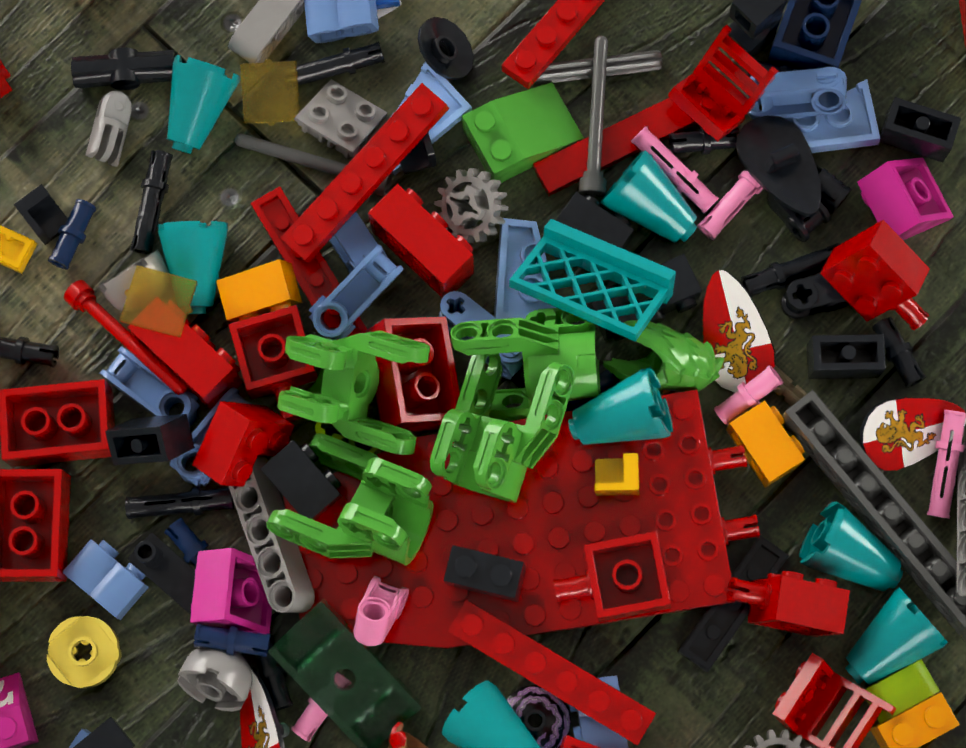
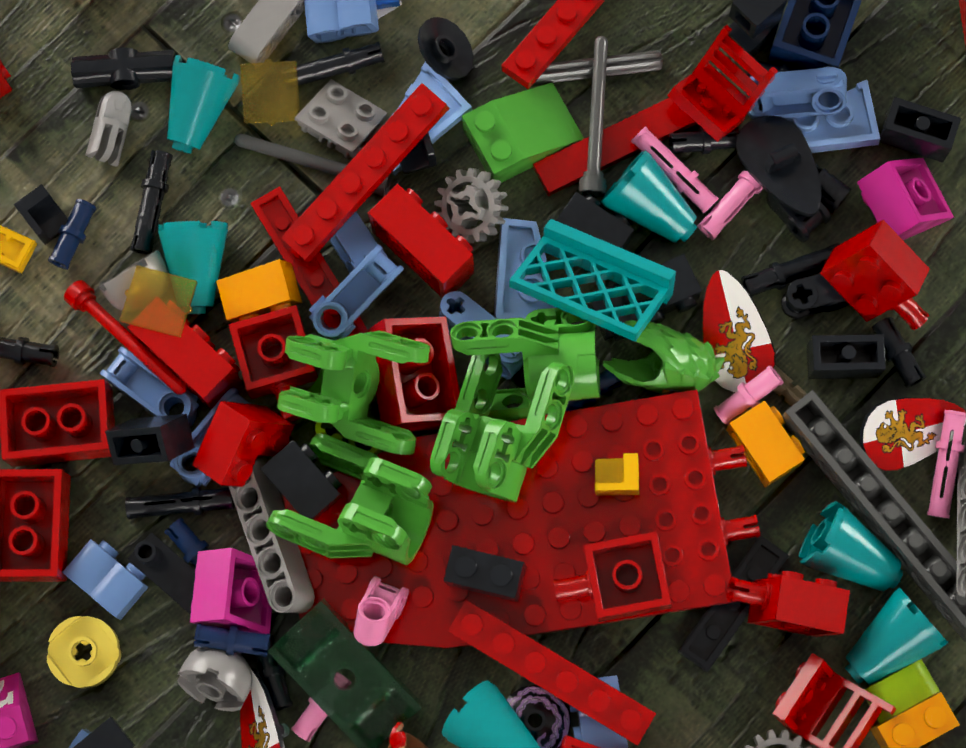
(624, 413): teal cone -> none

